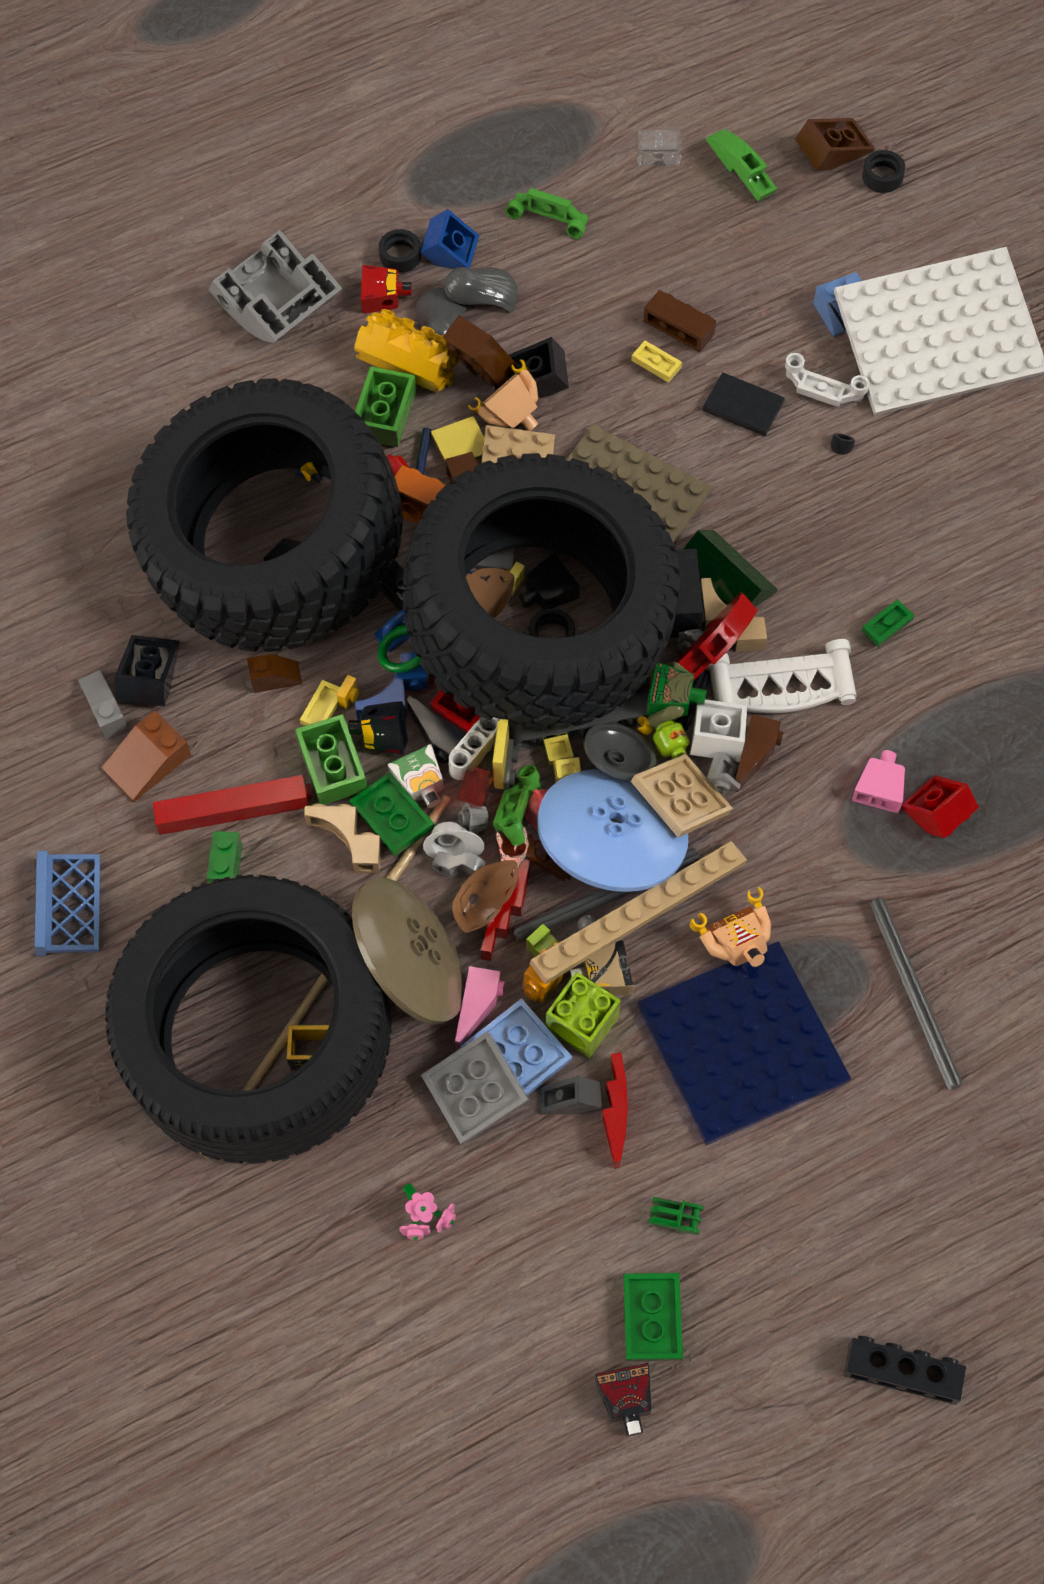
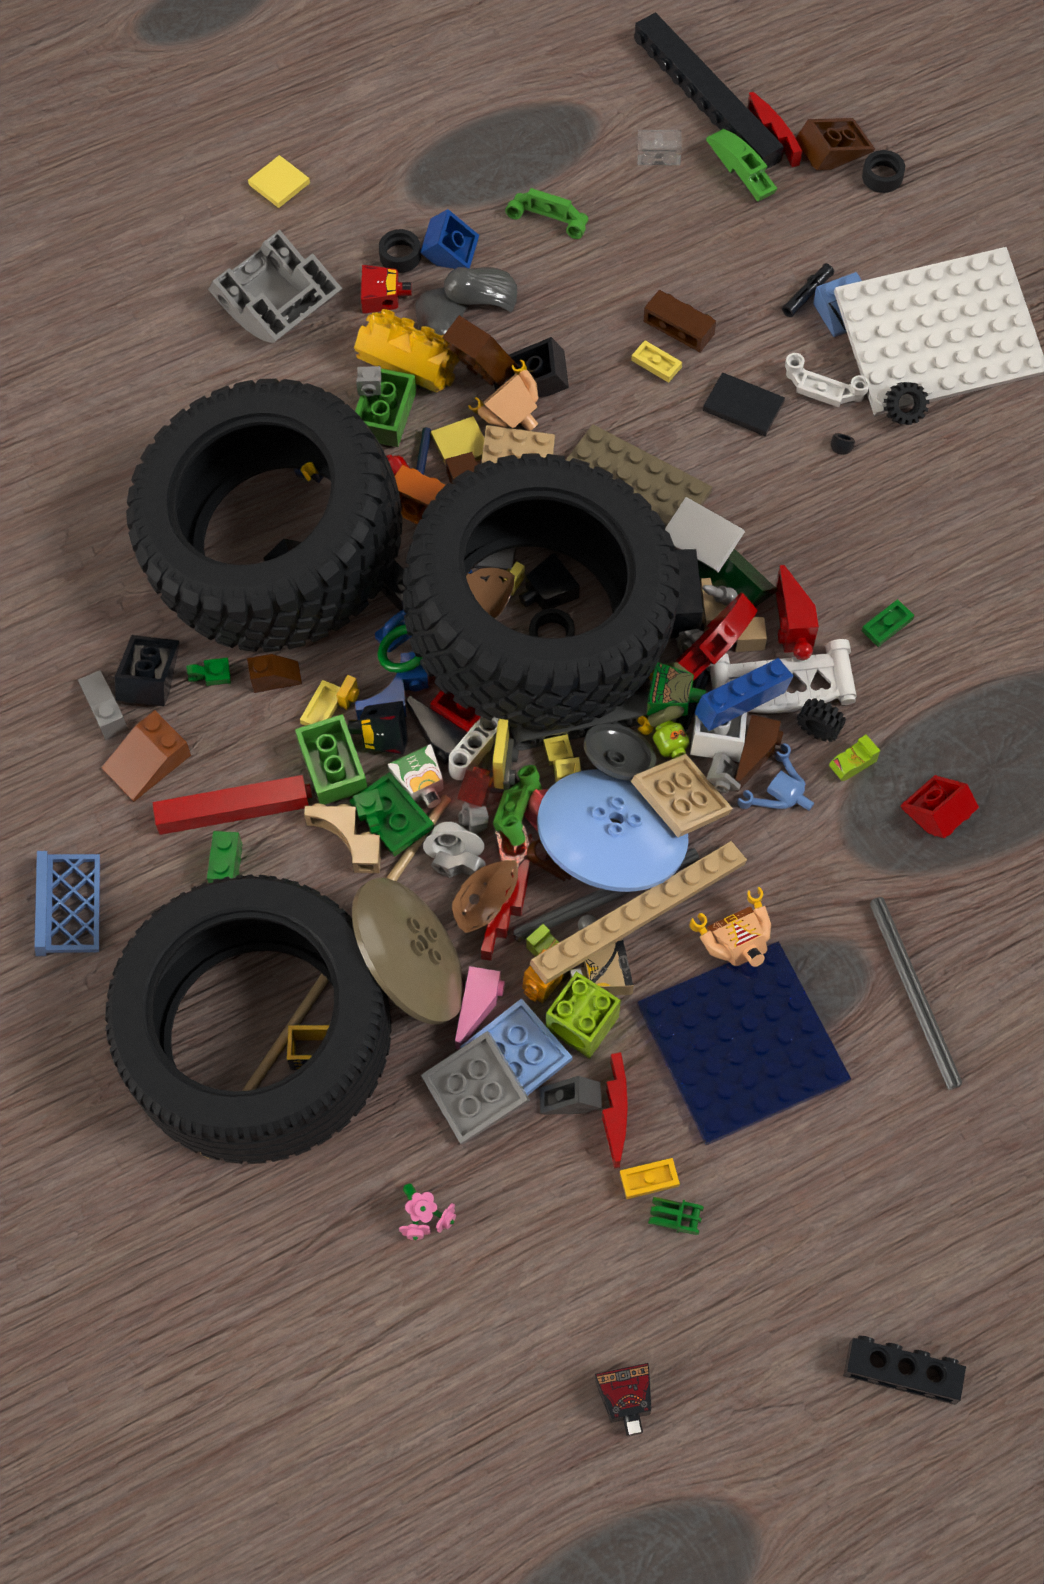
(214, 672): none -> green plate
(279, 181): none -> light yellow tile
(369, 380): none -> light grey bracket
(369, 808): none -> green plate
(649, 1178): none -> yellow plate
(652, 1317): green plate -> none
(705, 87): none -> black brick
(705, 531): none -> white tile
(721, 594): none -> light grey bar
(743, 694): none -> blue brick
(777, 127): none -> red slope
(784, 787): none -> medium blue piece
(796, 616): none -> red slope
(807, 290): none -> black pin
(821, 720): none -> black tyre
(855, 758): none -> lime leg
(881, 783): bright pink torso -> none
(918, 409): none -> black tyre

